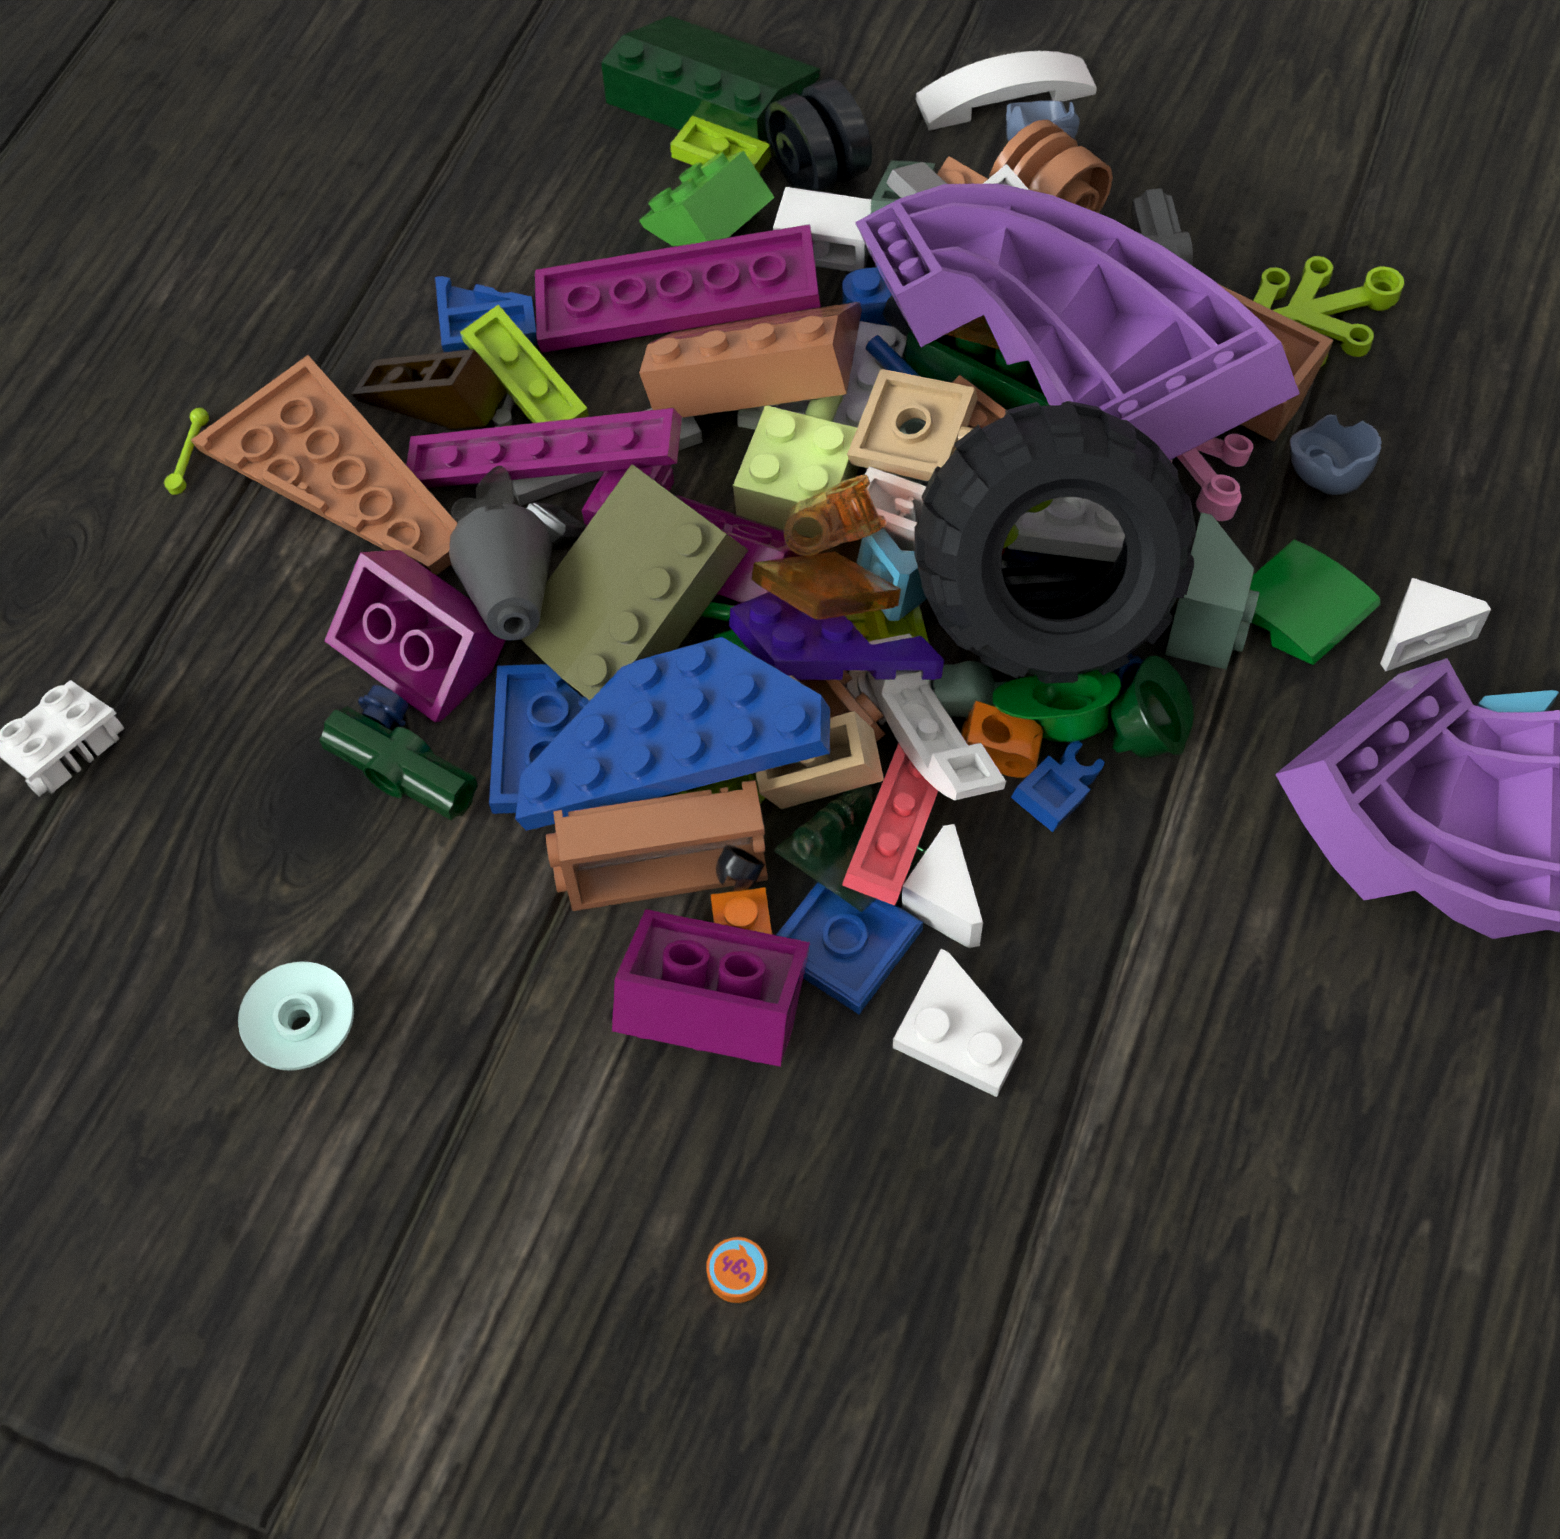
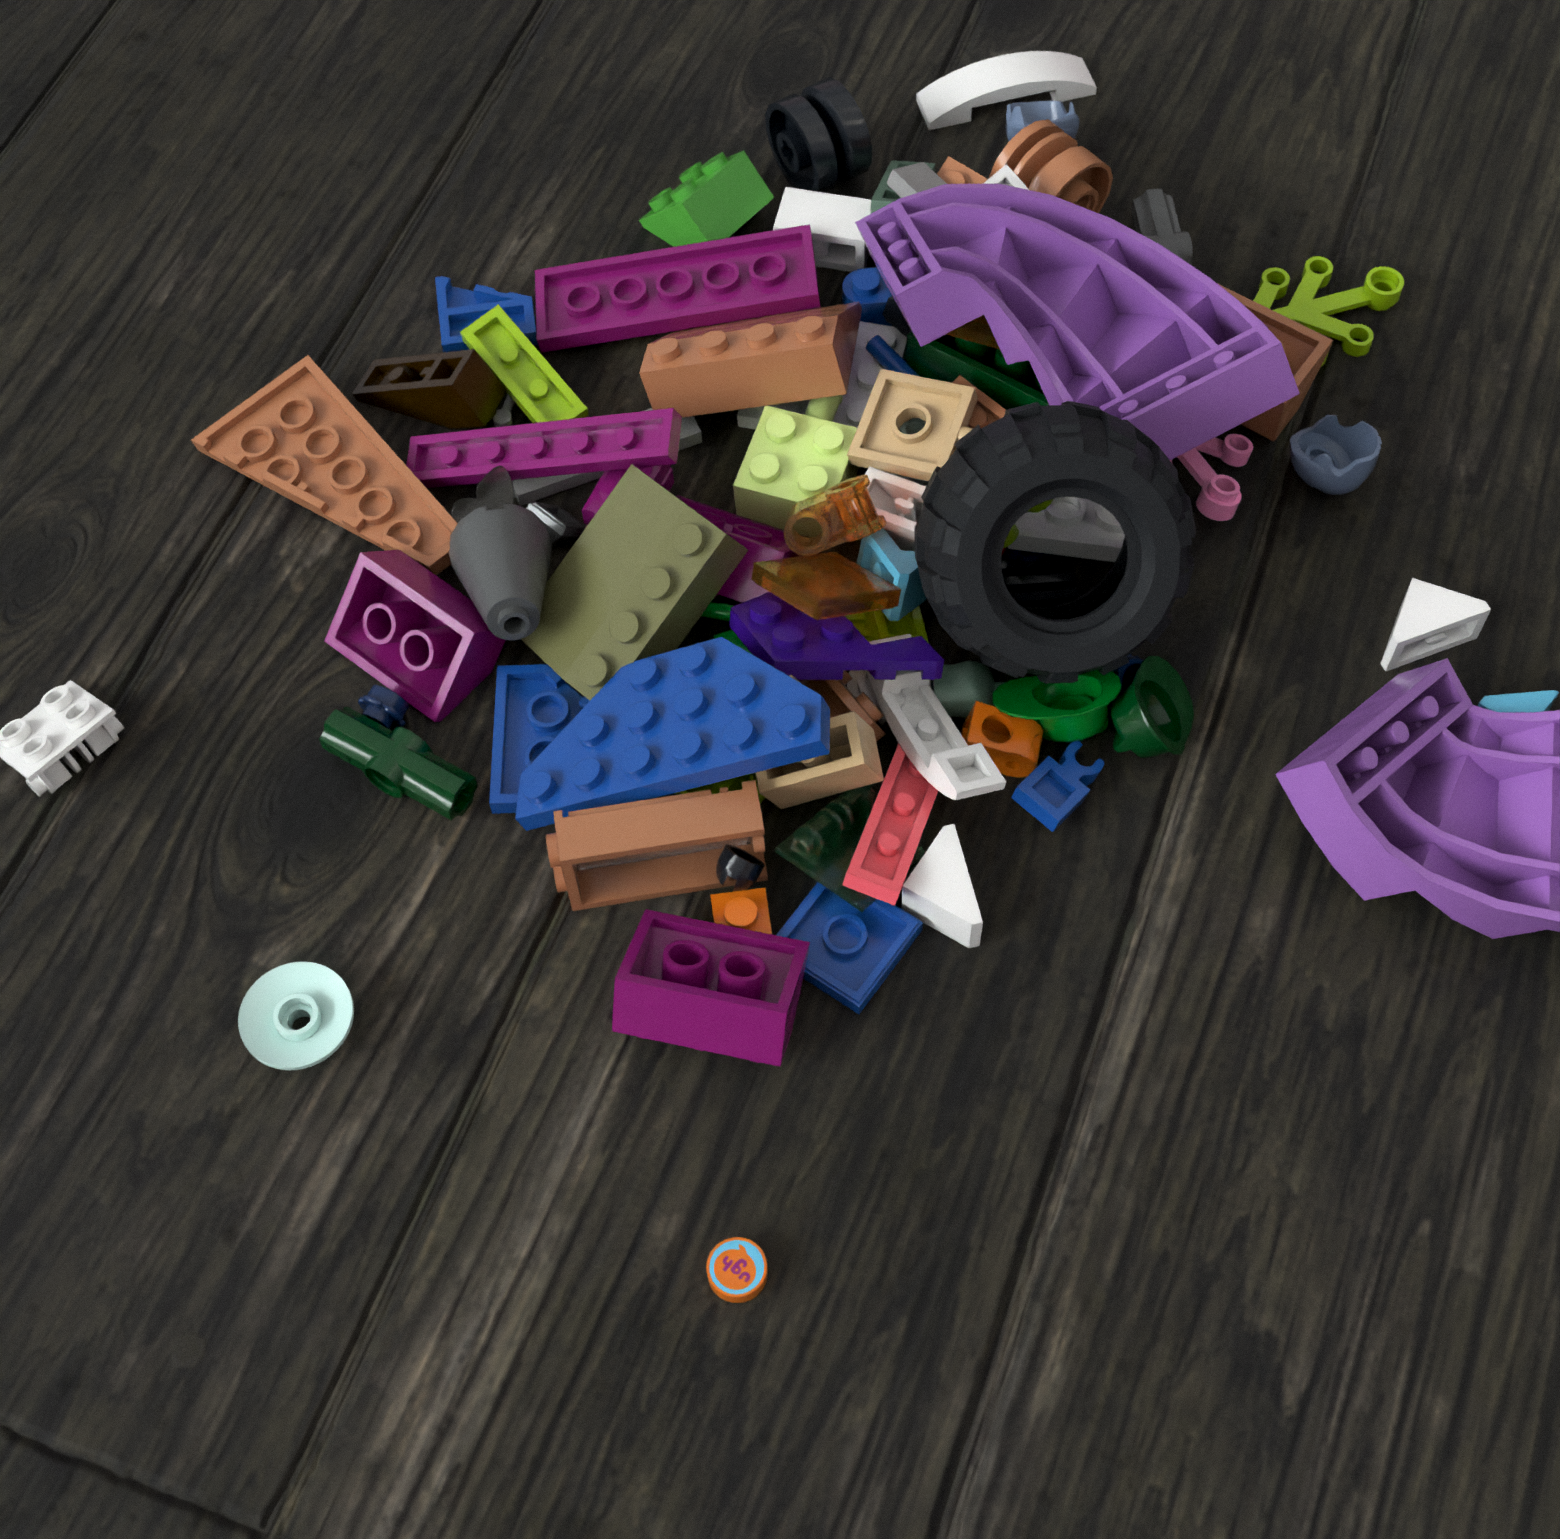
(175, 482): lime hinge -> none
(689, 71): dark green slope -> none
(703, 140): lime plate -> none
(958, 1029): white wing -> none
(1218, 601): sand green slope -> none
(1309, 601): green slope -> none

